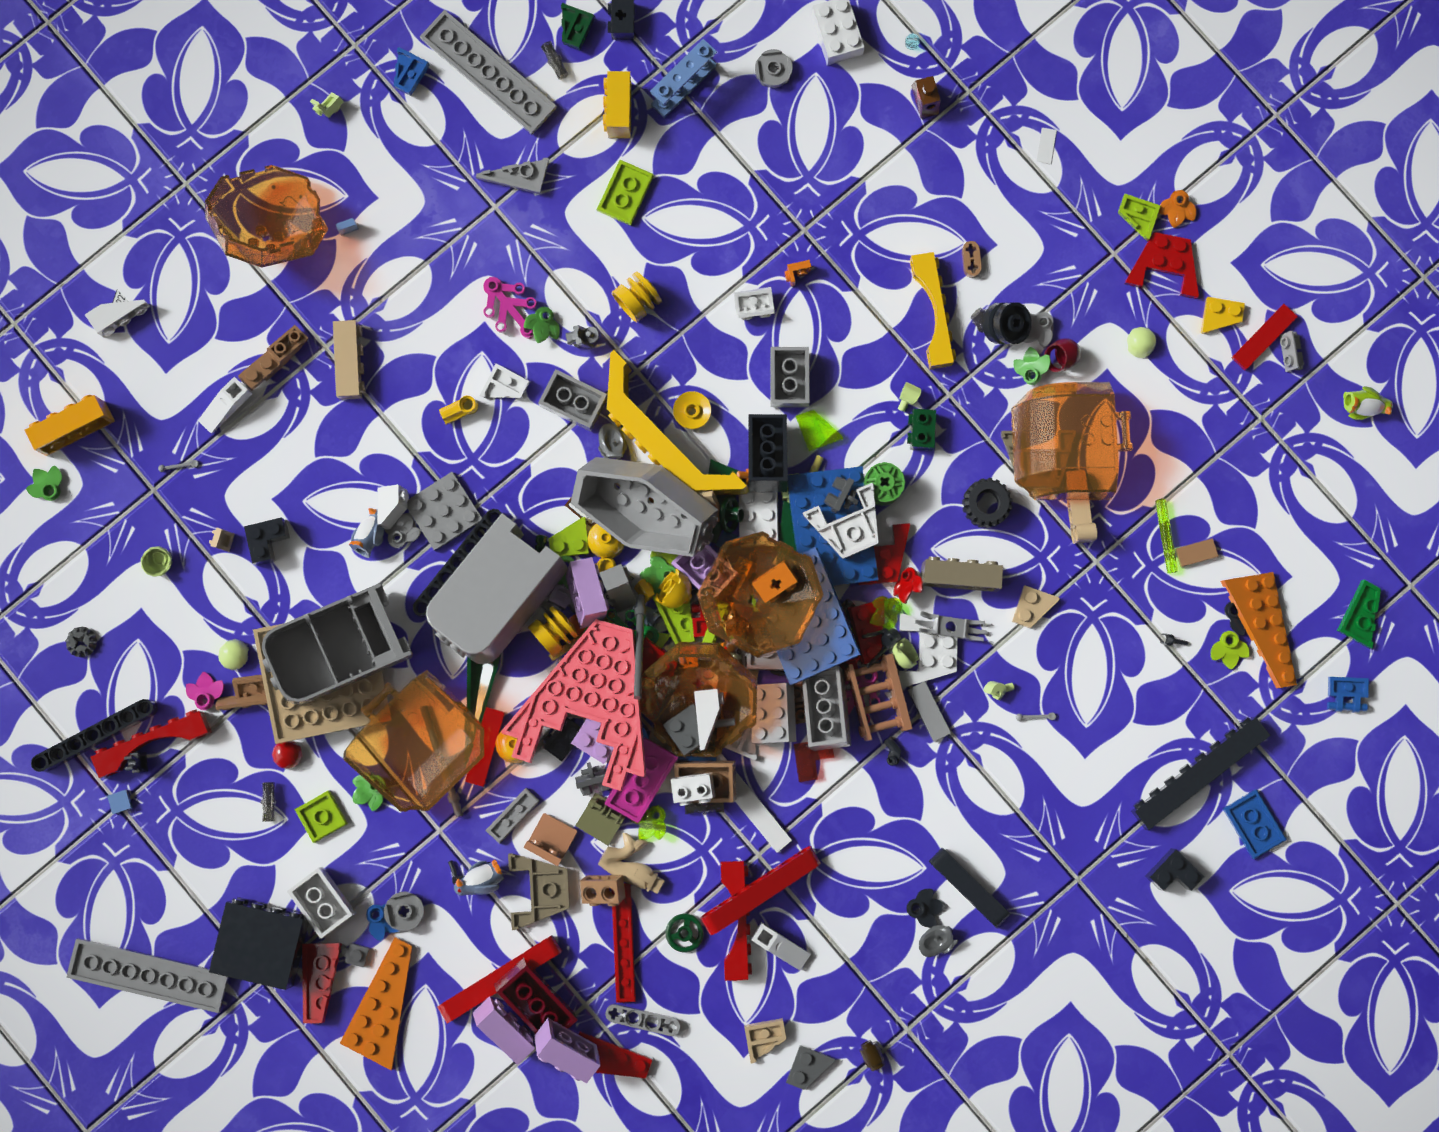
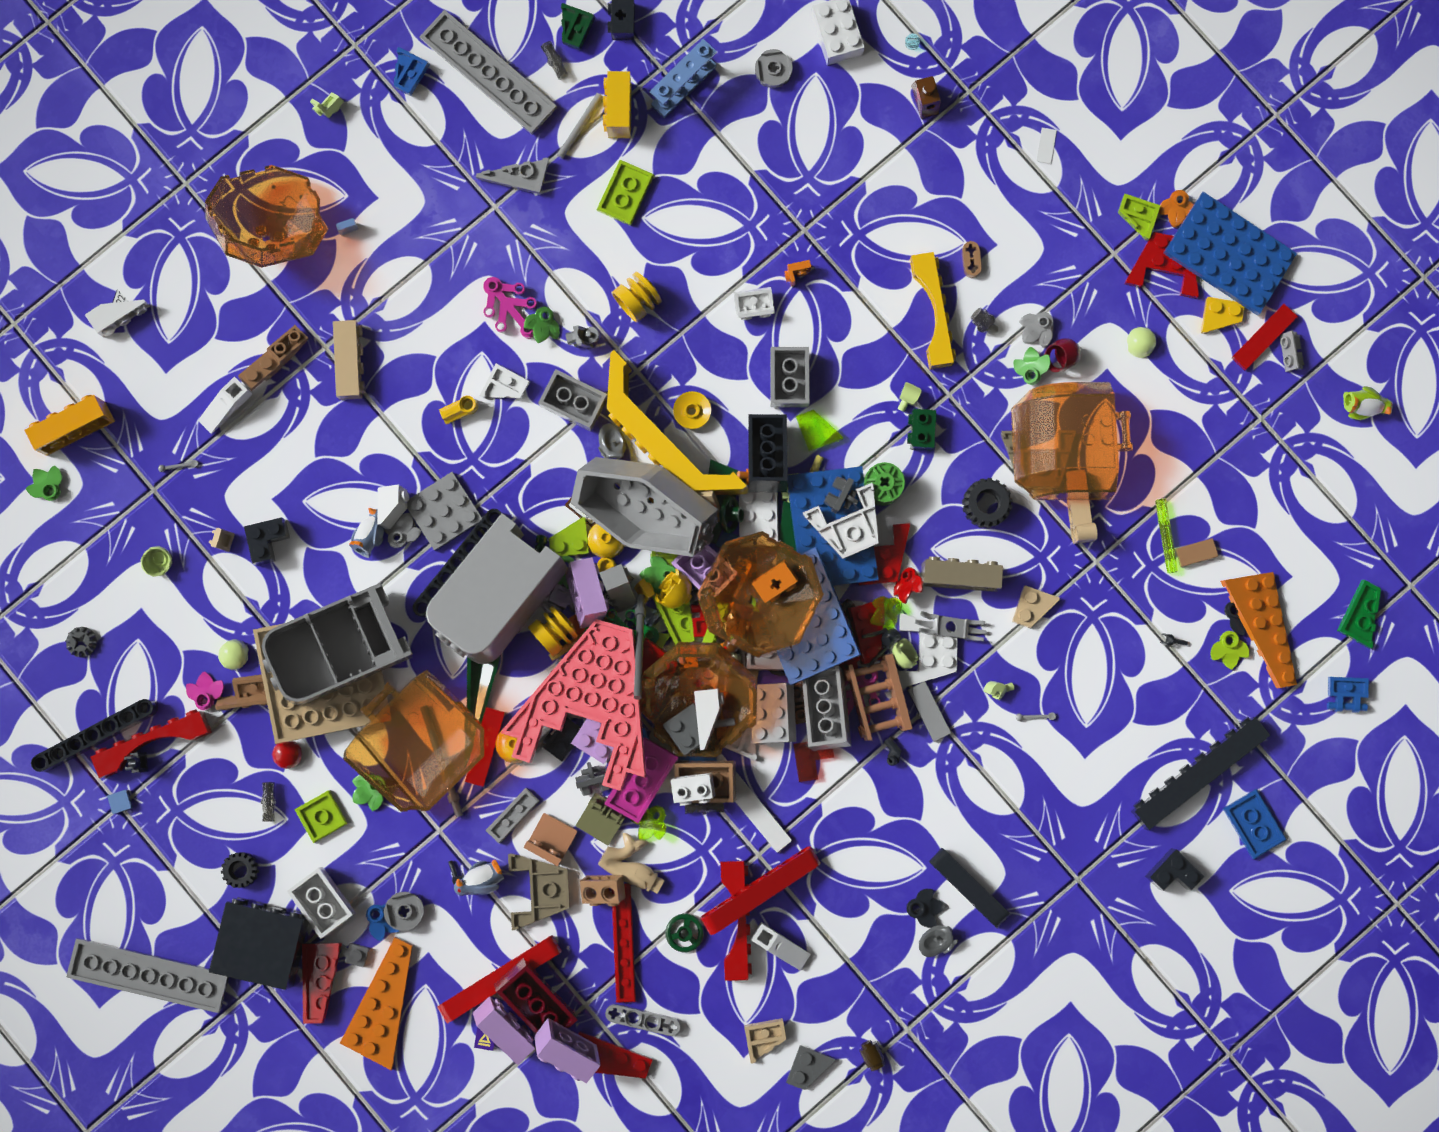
(229, 876): none -> black tyre
(483, 1041): none -> dark purple tile
(579, 126): none -> light grey bar
(1007, 323): black wheel -> none
(1230, 253): none -> blue plate

